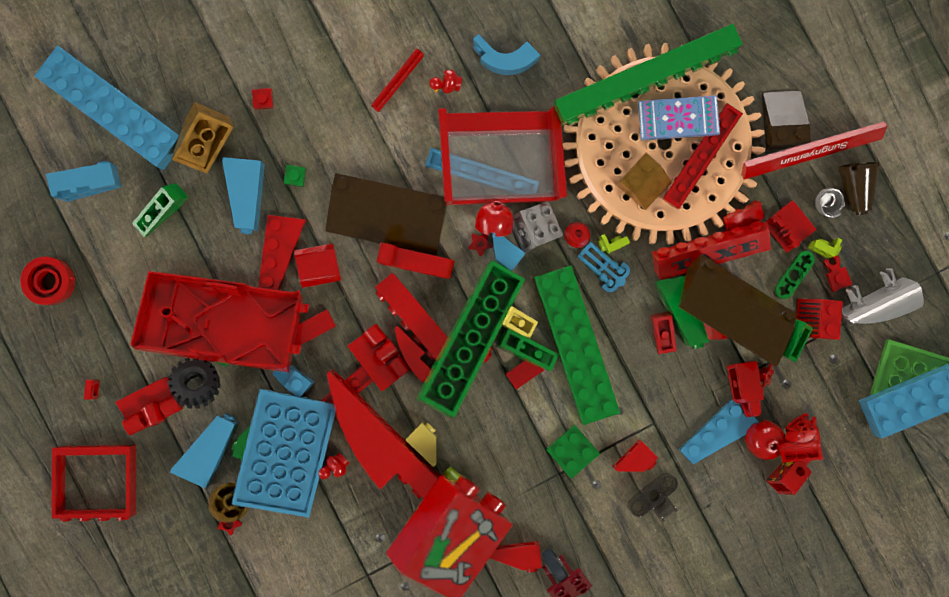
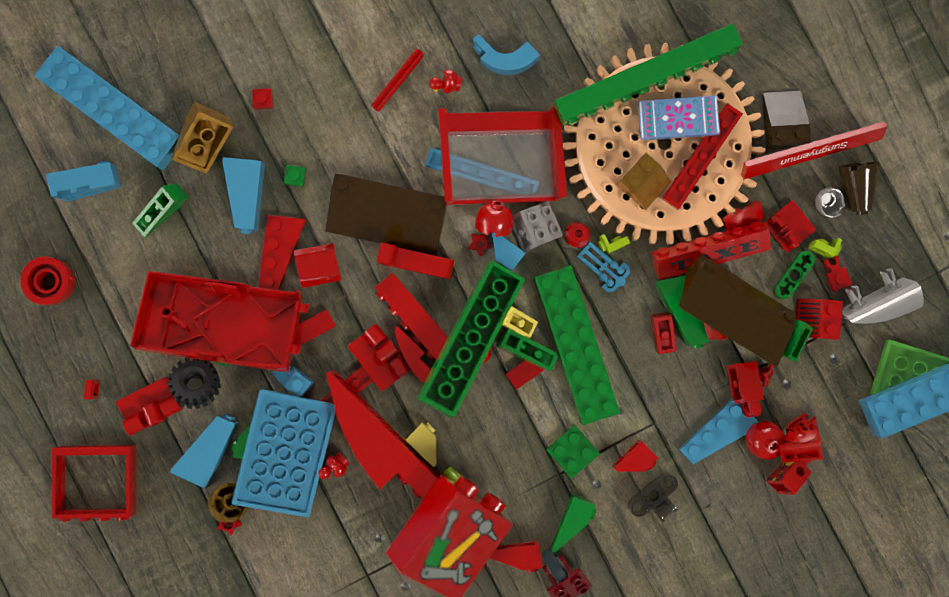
(575, 518): none -> green slope

